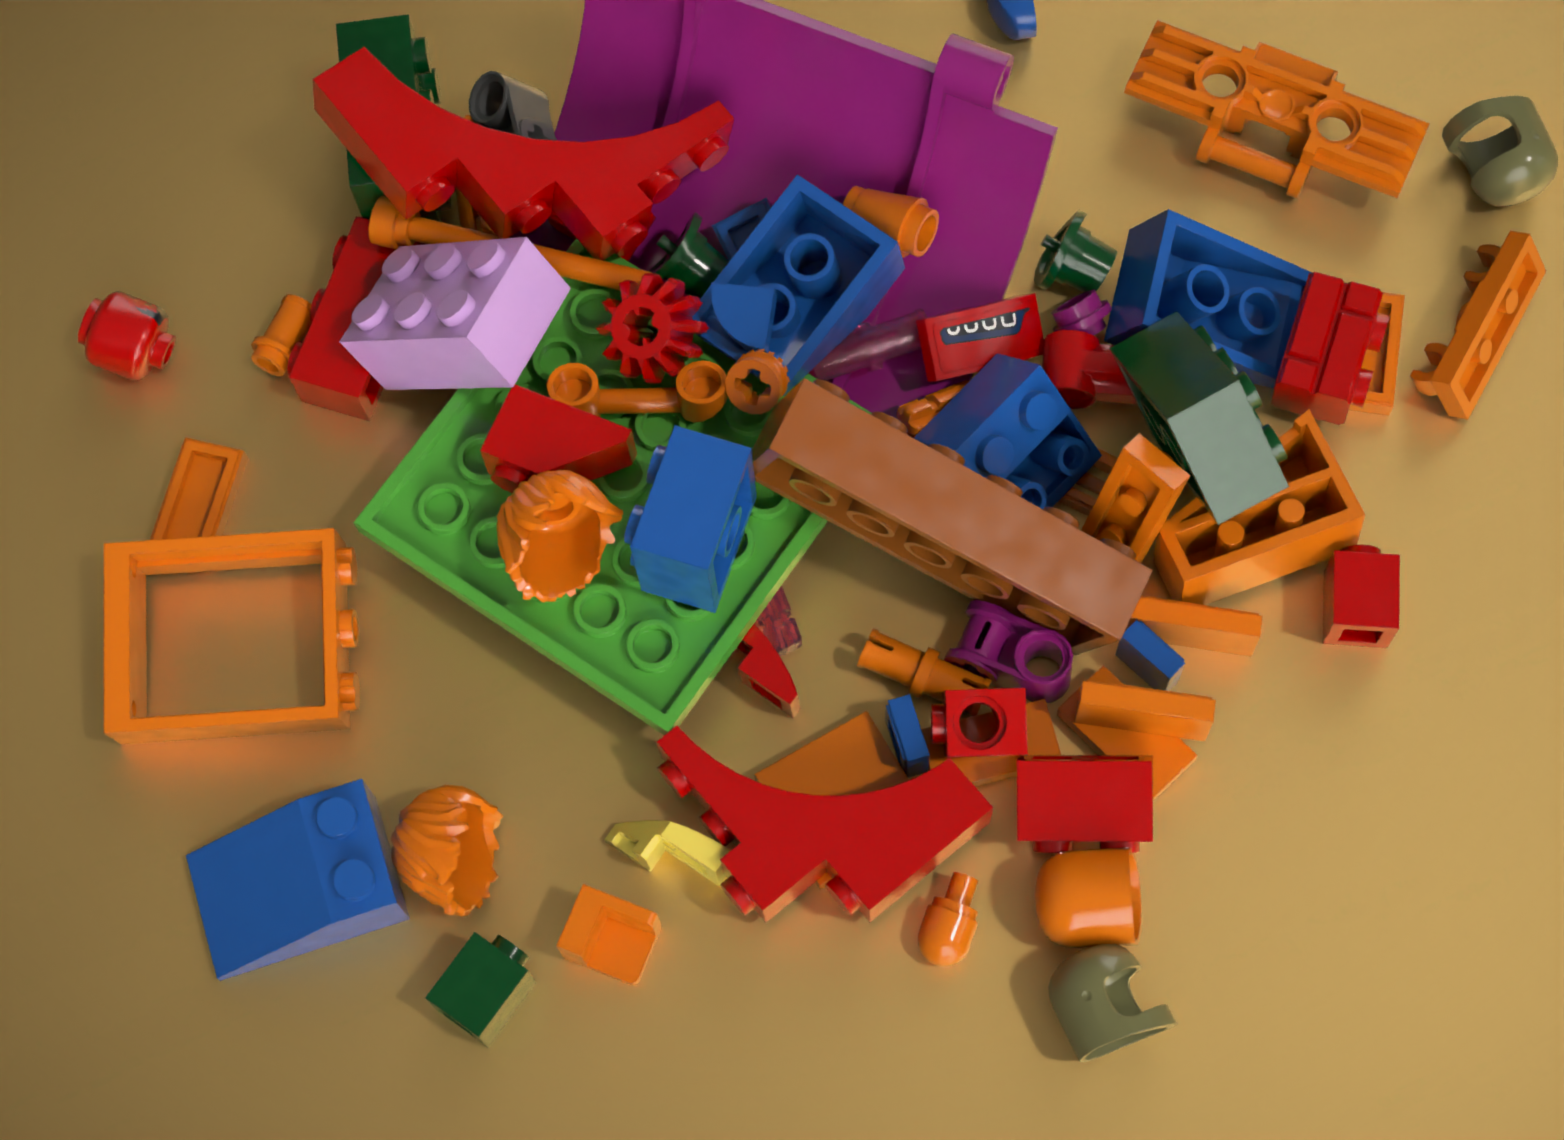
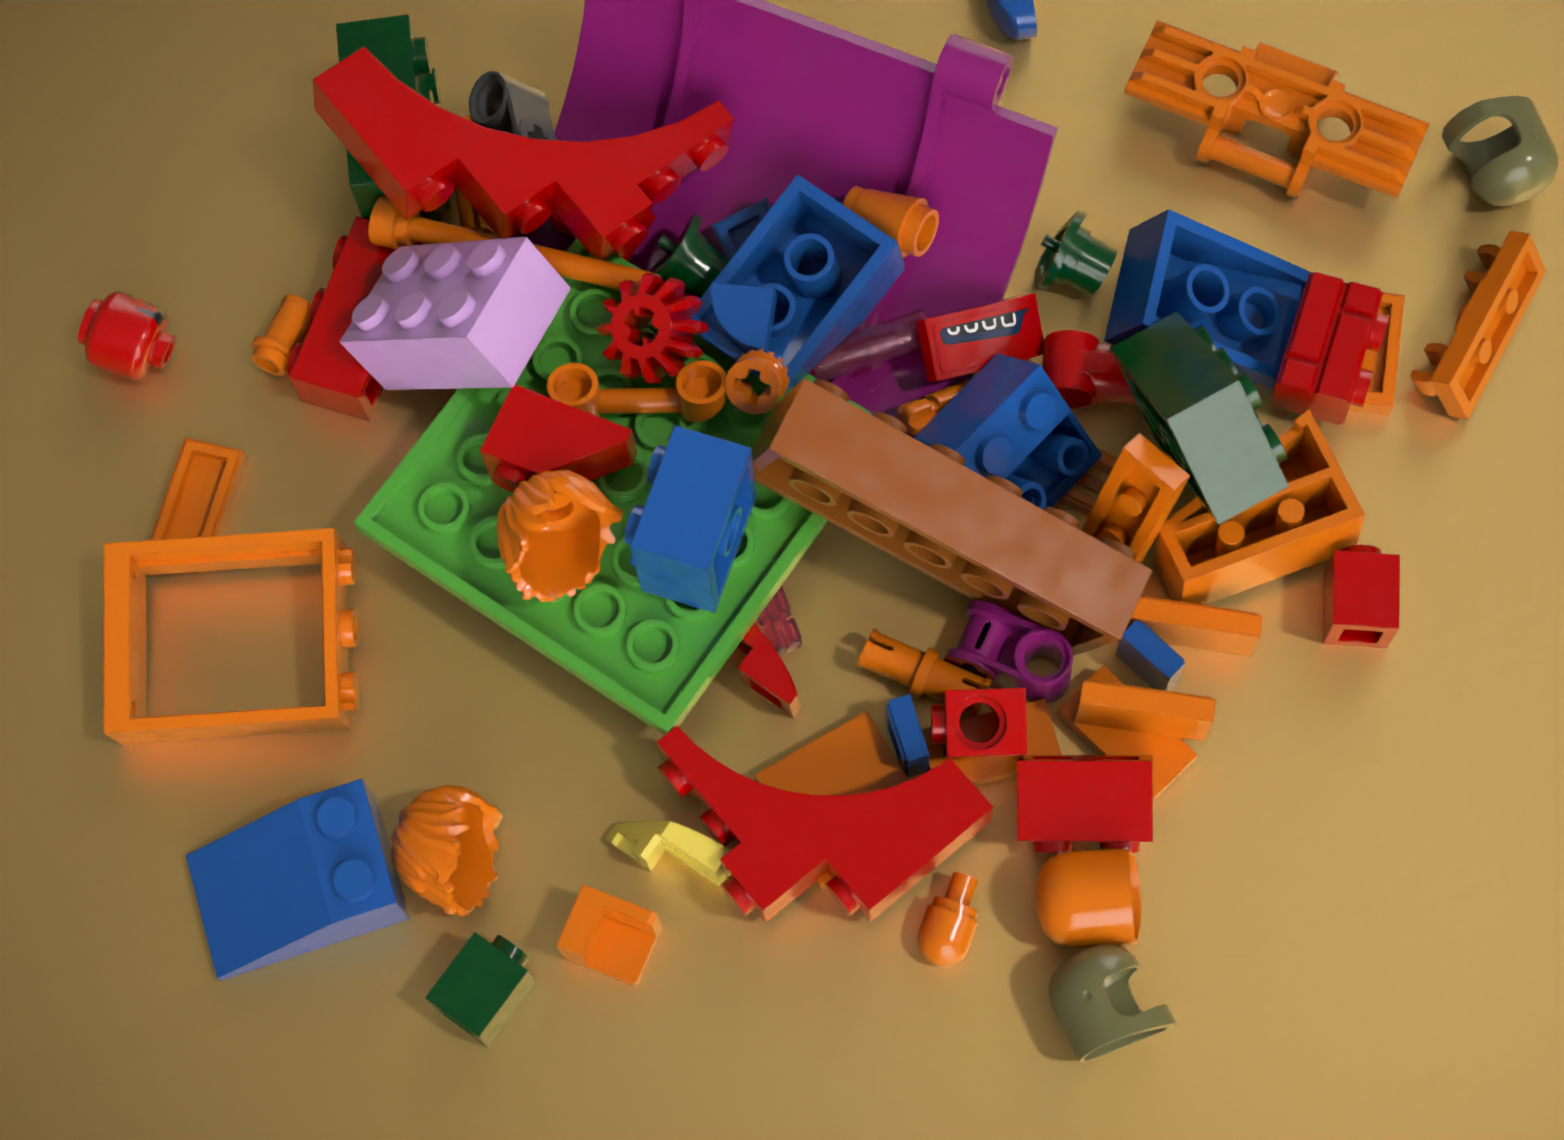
(1082, 313): magenta plate -> none

